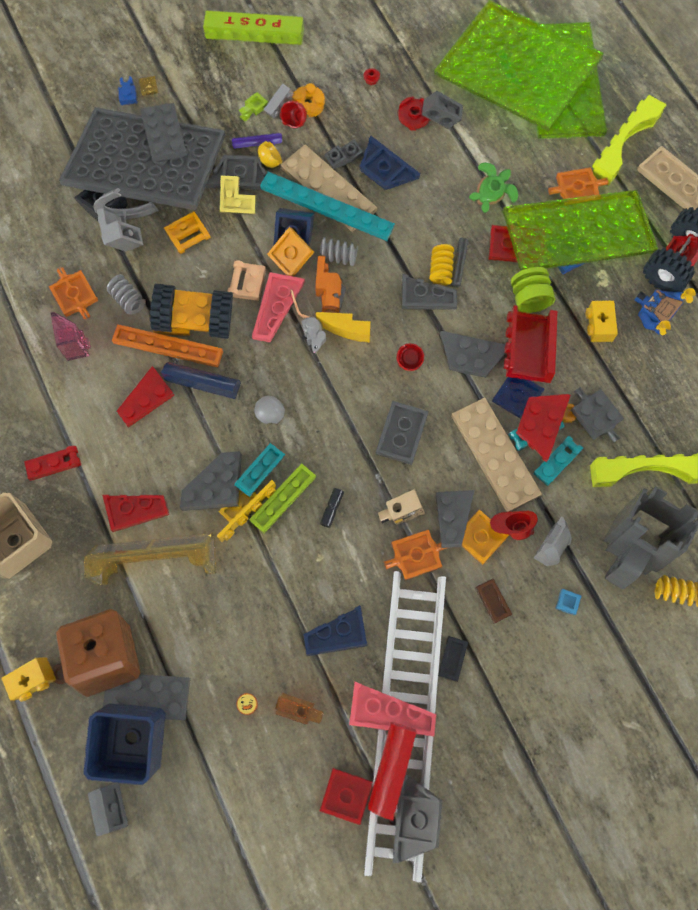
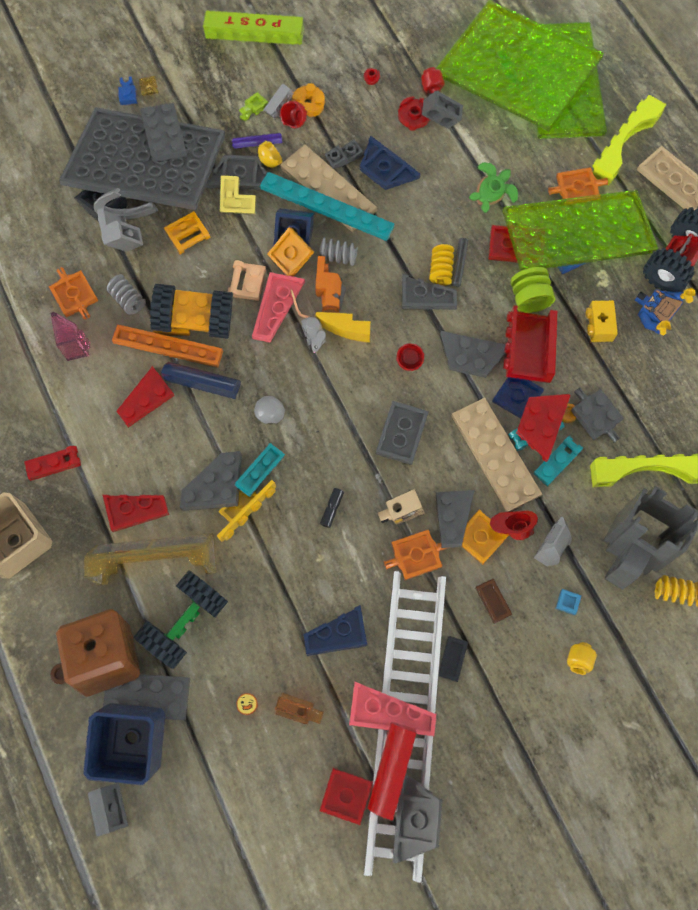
(29, 678): yellow brick -> none
(162, 644): none -> black plate
(282, 498): lime plate -> none
(432, 80): none -> red head
(581, 658): none -> yellow head

